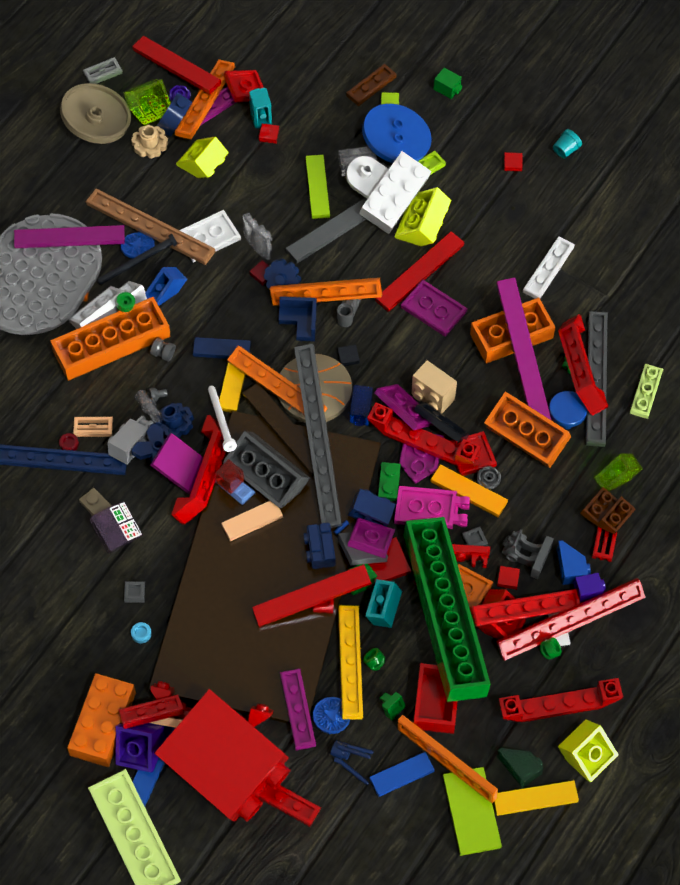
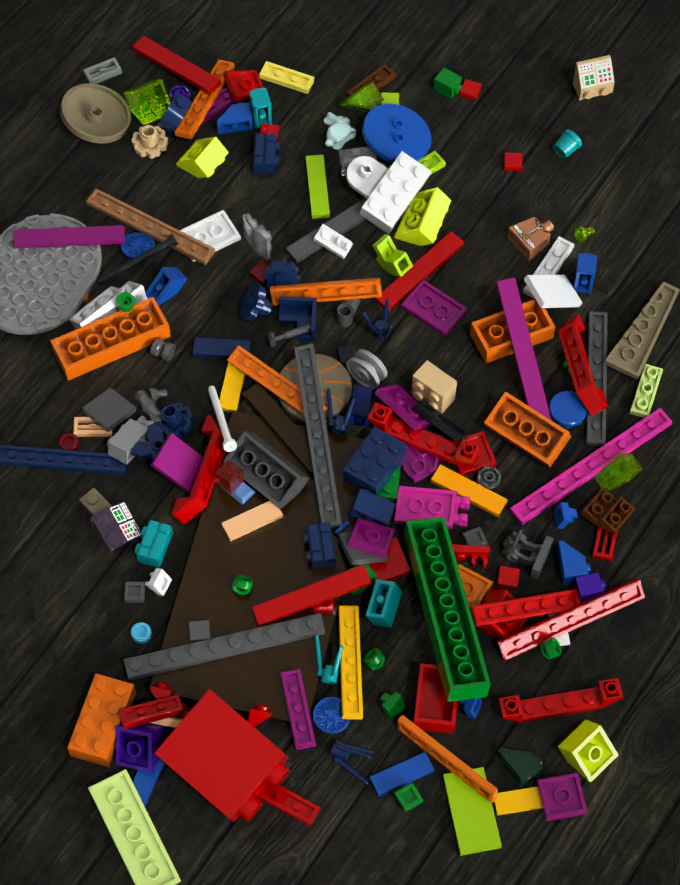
(109, 409): none -> dark grey tile
(154, 543): none -> teal brick
(159, 581): none -> white tile
(199, 630): none -> dark grey tile
(224, 646): none -> dark grey plate
(235, 119): none -> blue slope
(242, 582): none -> green tile
(254, 303): none -> dark blue plant
(265, 153): none -> dark blue brick
(286, 77): none -> light yellow plate
(288, 334): none -> dark grey piece
(330, 673): none -> teal plant
(333, 241): none -> white plate
(339, 131): none -> light aqua animal
(340, 424): none -> dark blue plant
(364, 99): none -> clear neon green slope
(366, 368): none -> light grey wheel
(375, 461): none -> dark blue brick
(380, 327): none -> dark blue plant
(392, 260): none -> lime brick
(408, 797): none -> green tile
(470, 89): none -> red tile
(471, 707): none -> blue tile
(530, 236): none -> nougat torso
(553, 291): none -> white tile
(562, 796): none -> magenta tile
(564, 515): none -> blue tile
(582, 234): none -> clear neon green piece
(585, 272): none -> blue brick
(590, 466): none -> dark pink plate
(593, 77): none -> slope
(636, 344): none -> dark tan wing

